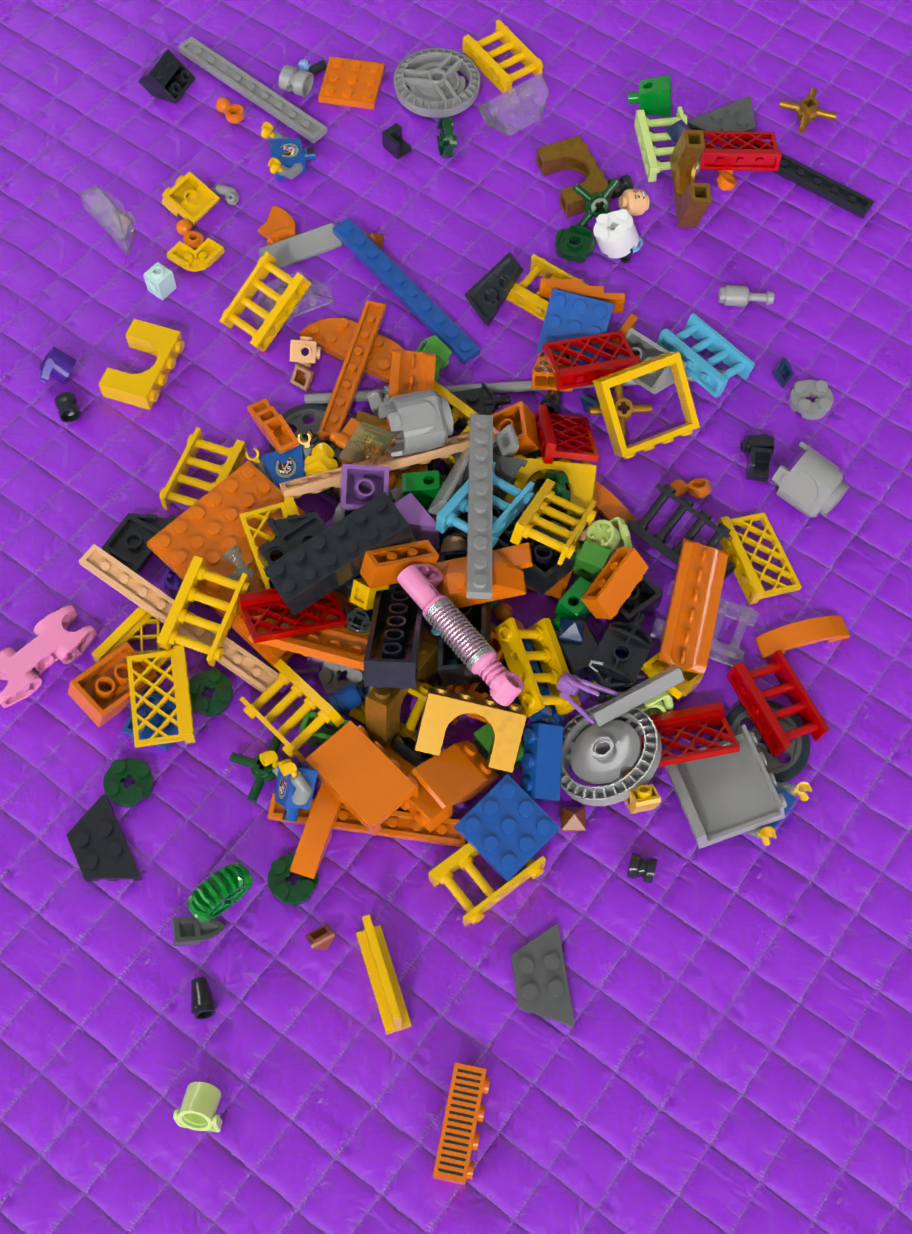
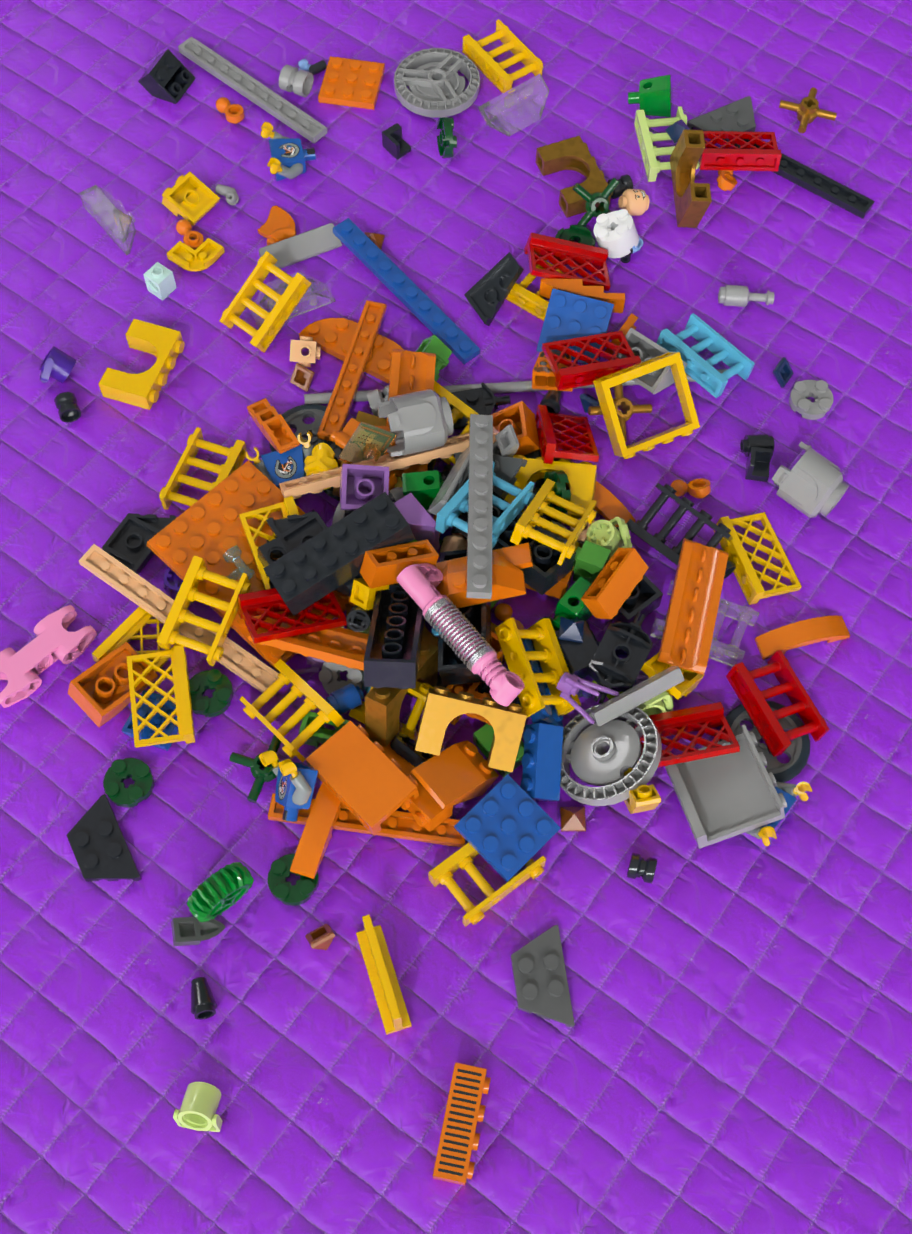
(565, 252): none -> red fence

